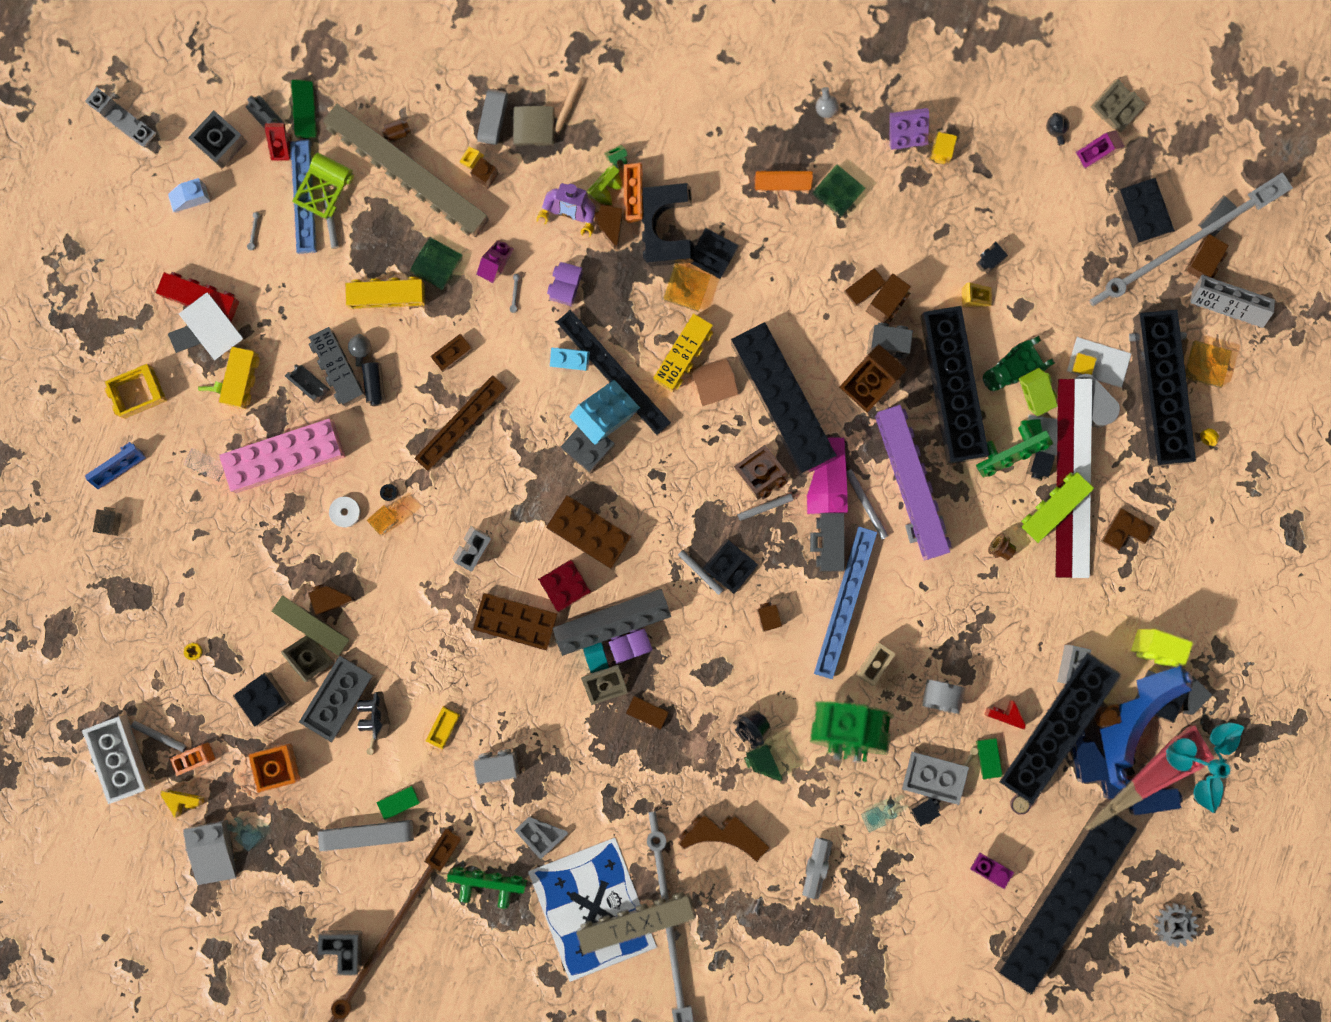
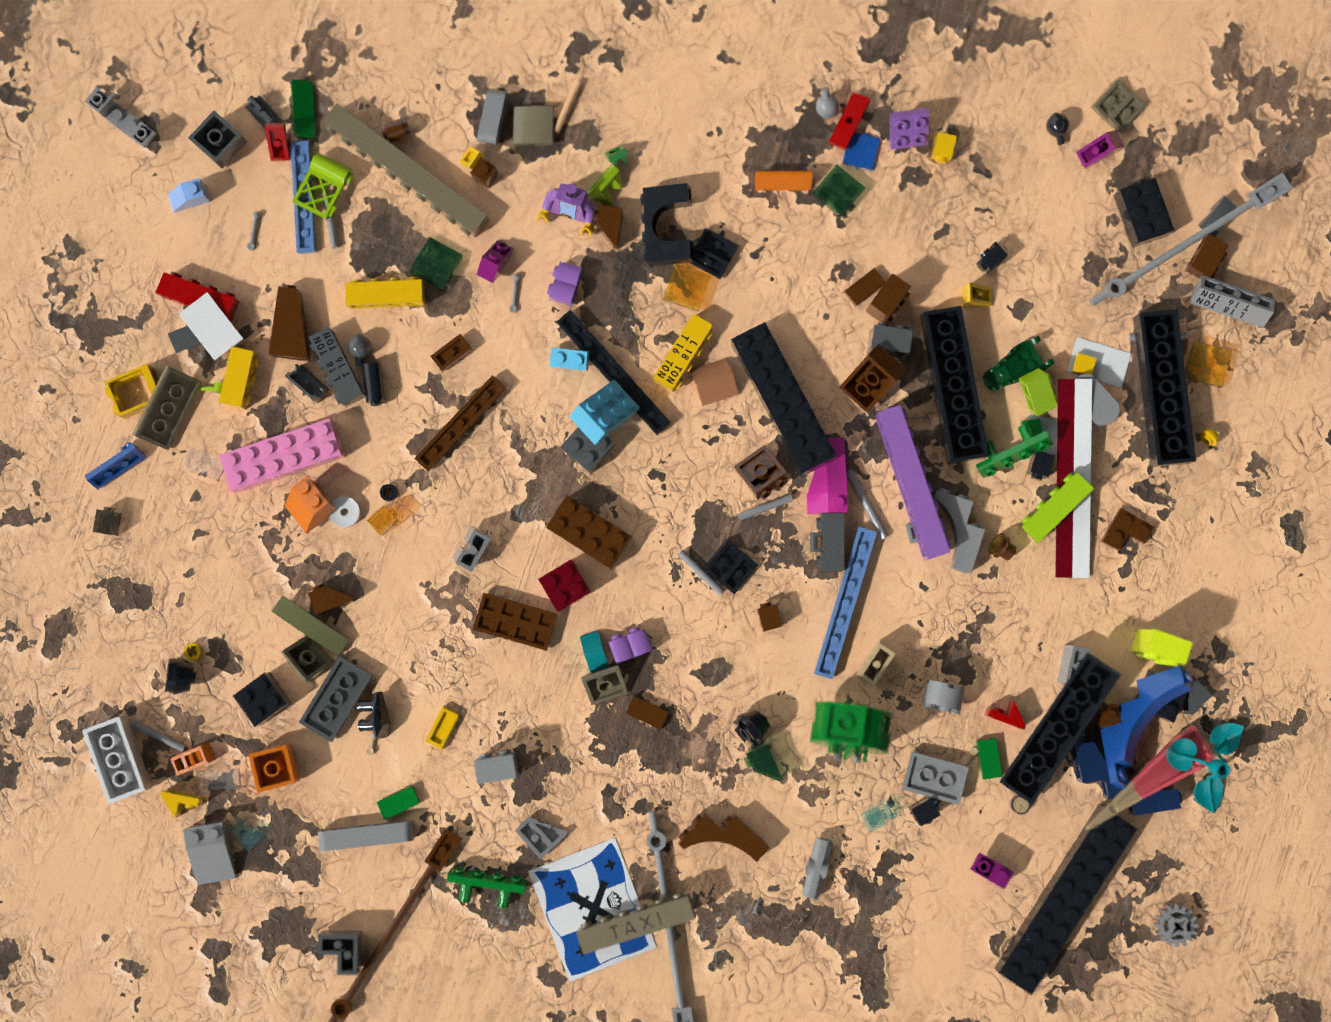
(167, 408): none -> dark tan tile
(179, 676): none -> black cone
(220, 779): none -> clear tile
(289, 327): none -> reddish brown slope
(308, 504): none -> orange slope
(611, 622): dark grey brick -> none
(633, 192): orange slope -> none
(853, 112): none -> red tile
(861, 151): none -> blue piece
(966, 536): none -> light grey arch

